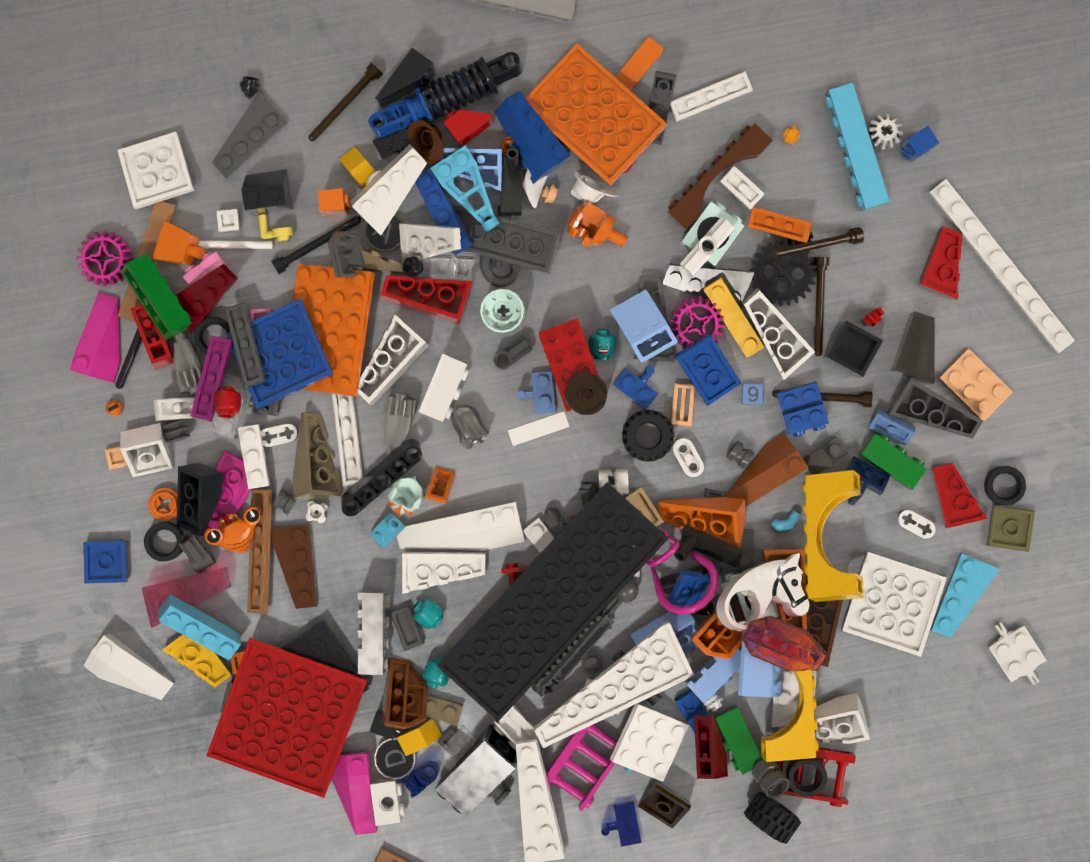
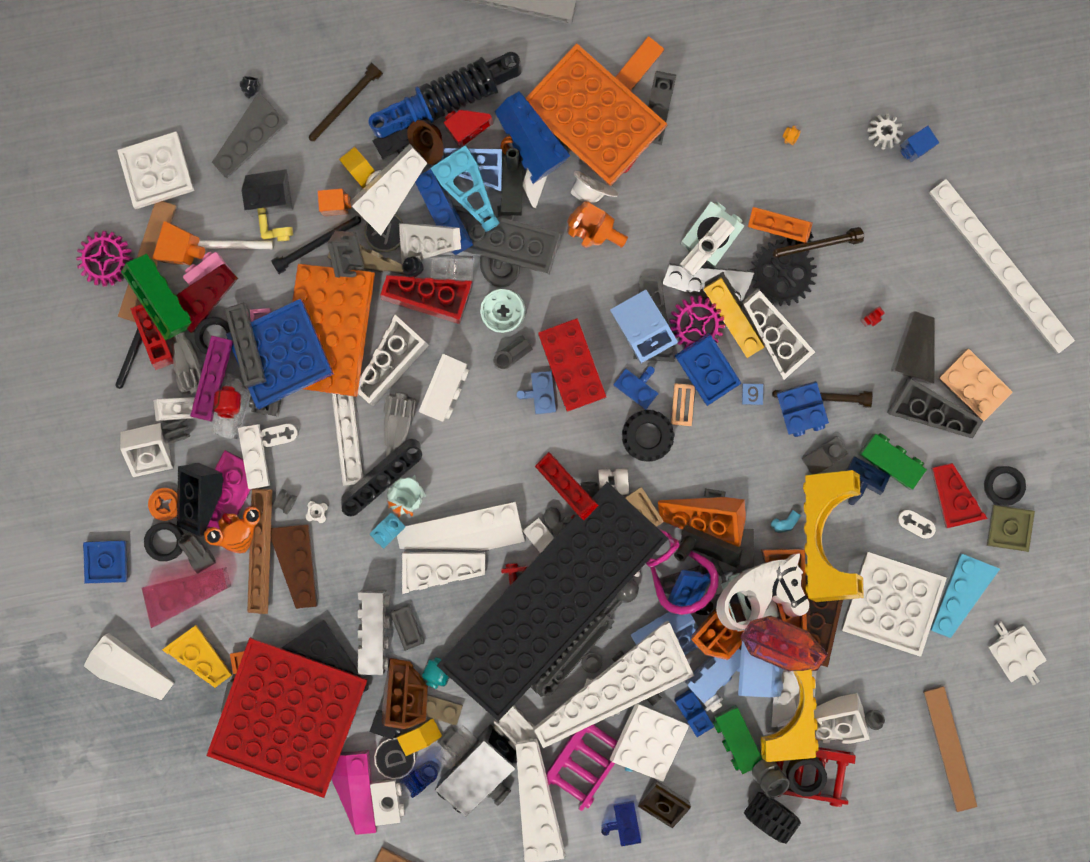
(98, 347): dark pink wedge -> none
(115, 412): orange hinge -> none
(115, 458): light nougat tile -> none
(199, 627): medium azure brick -> none
(228, 220): white plate -> none
(313, 467): dark tan wedge -> none
(411, 72): black slope -> none
(428, 613): teal head -> none
(440, 485): orange slope -> none
(469, 426): flat silver piece -> none
(538, 428): white sticker -> none
(549, 193): light nougat plate -> none
(566, 486): none -> red tile
(574, 391): dark brown plate -> none
(602, 344): teal head -> none
(688, 457): white plate -> none
(710, 96): white tile -> none
(710, 751): dark red slope -> none
(740, 455): dark grey wheel -> none
(742, 187): white plate -> none
(749, 146): reddish brown arch -> none
(770, 469): dark orange wedge -> none
(822, 263): dark brown piece -> none
(853, 349): black piece -> none
(857, 147): medium azure brick -> none
(874, 719): none -> dark grey plate
(892, 427): medium blue plate -> none
(943, 264): red wing -> none
(950, 749): none -> medium nougat tile

